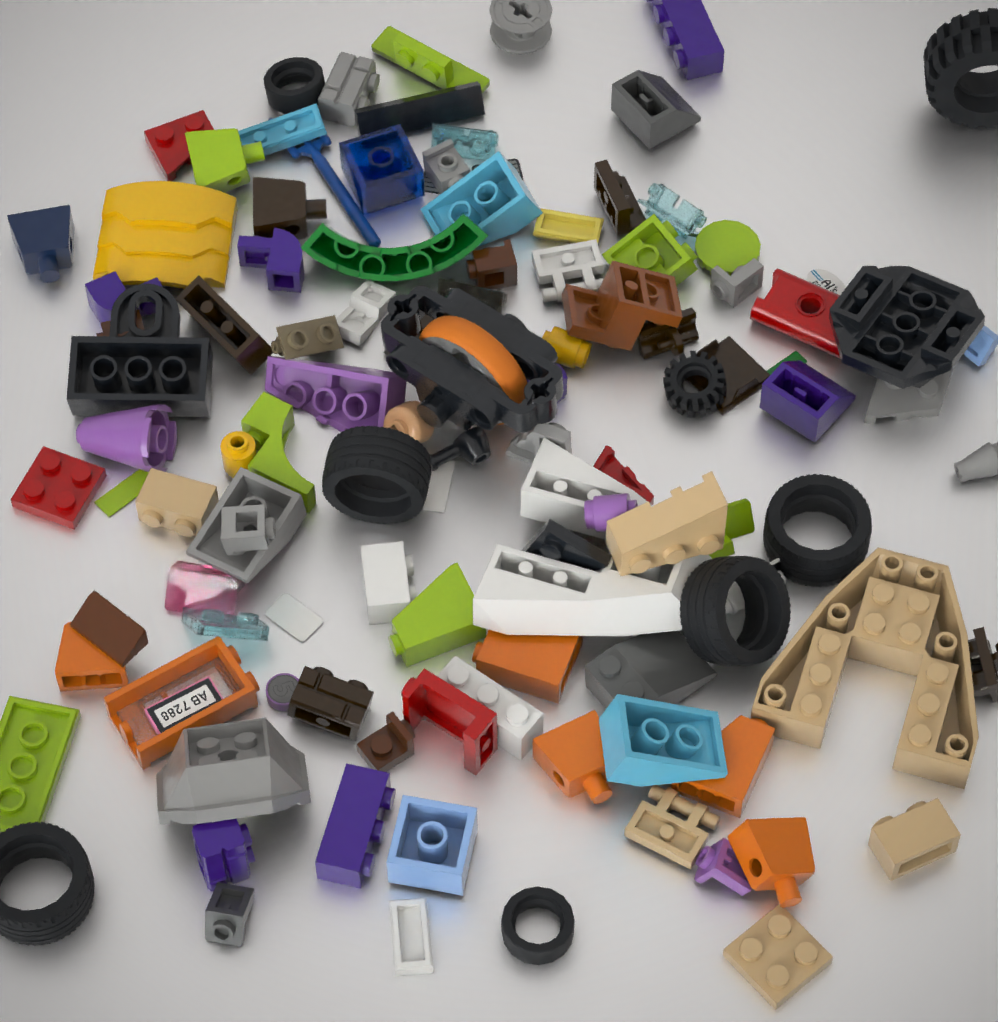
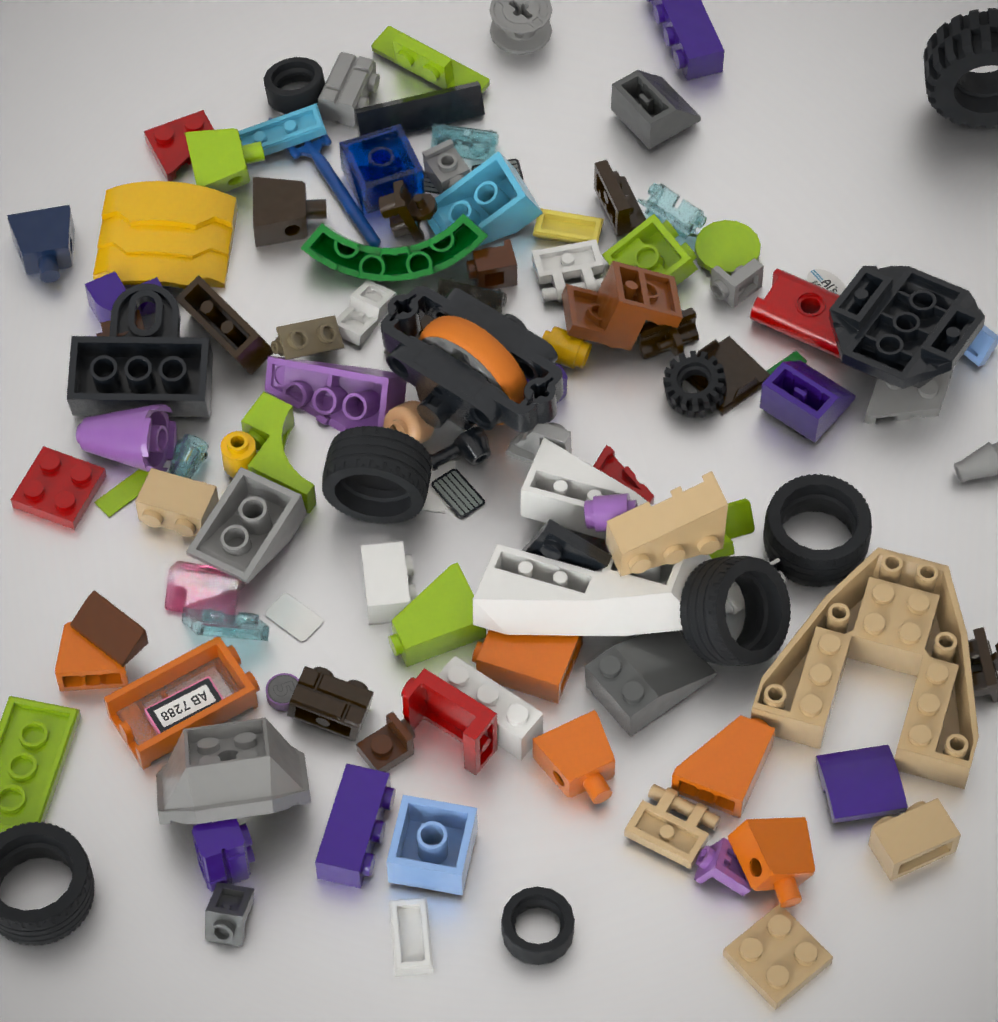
(188, 456): none -> clear light blue cone
(246, 528): light grey brick -> none
(278, 255): dark purple brick -> none
(407, 211): none -> dark brown hips
(458, 493): none -> sticker
(660, 742): medium azure slope -> none
(861, 783): none -> dark purple slope

